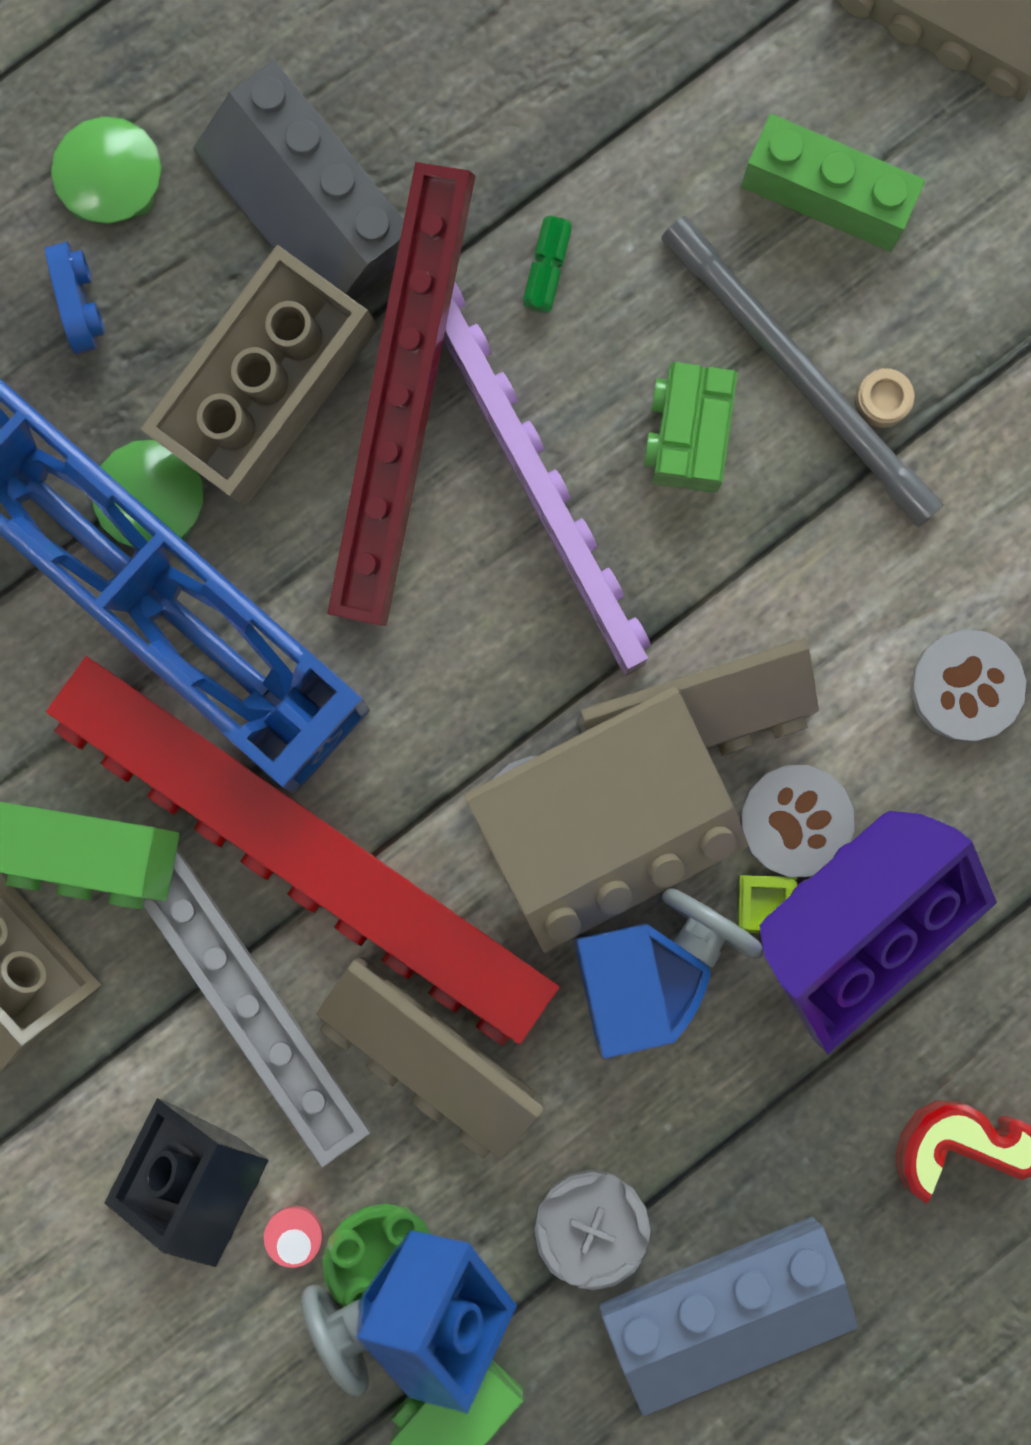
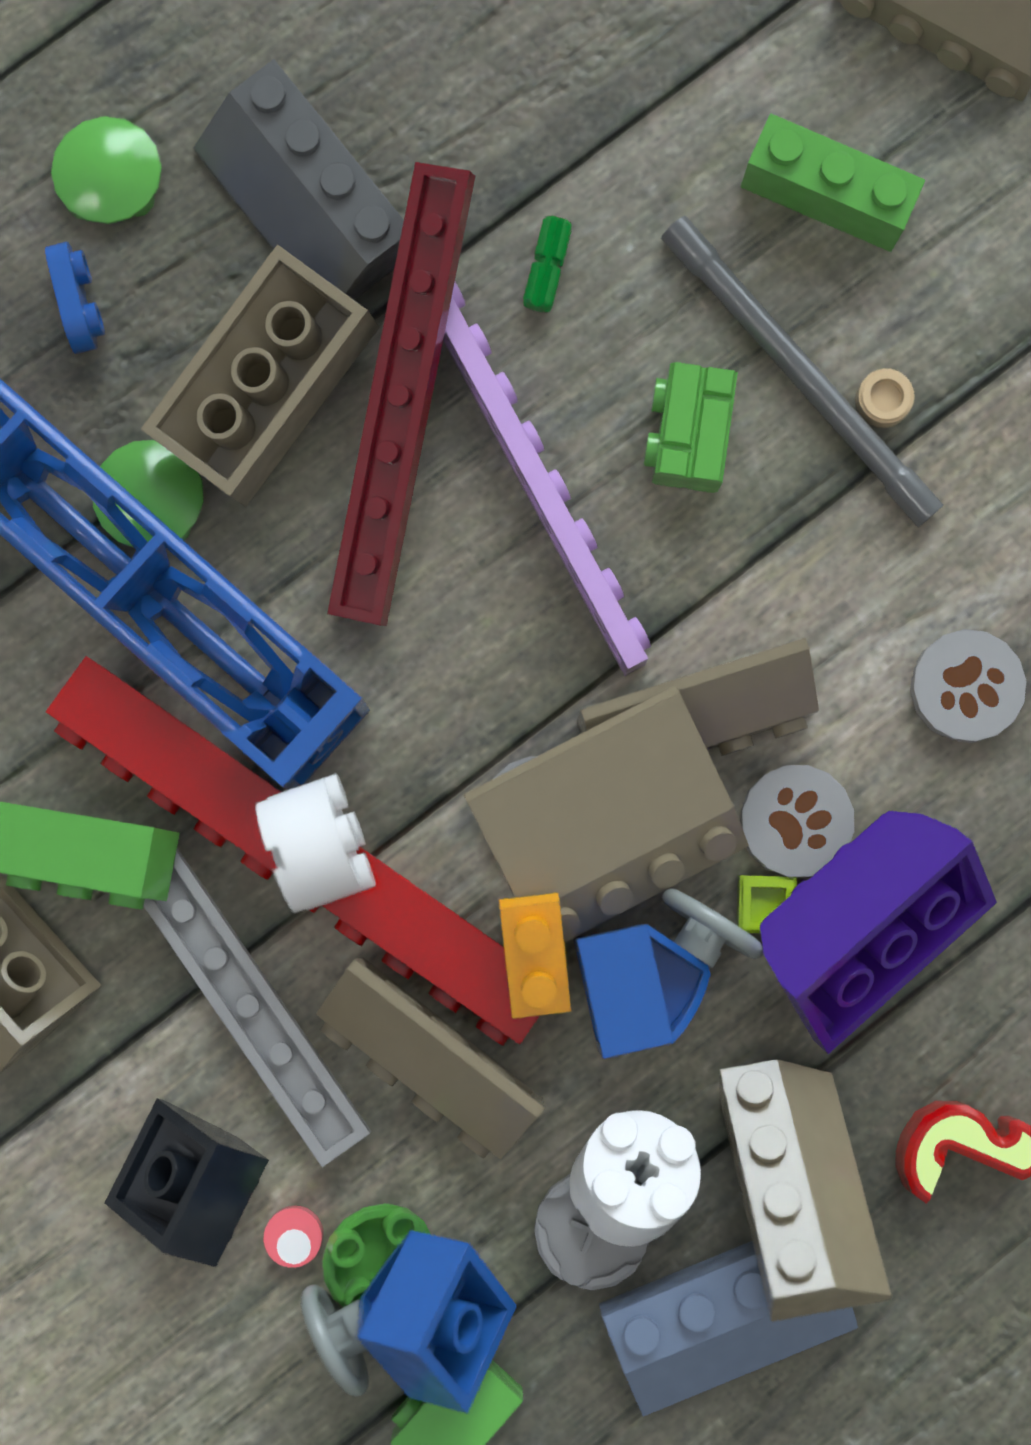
(314, 844): none -> white brick
(535, 955): none -> light orange plate
(604, 1179): none -> white brick
(801, 1189): none -> dark tan slope

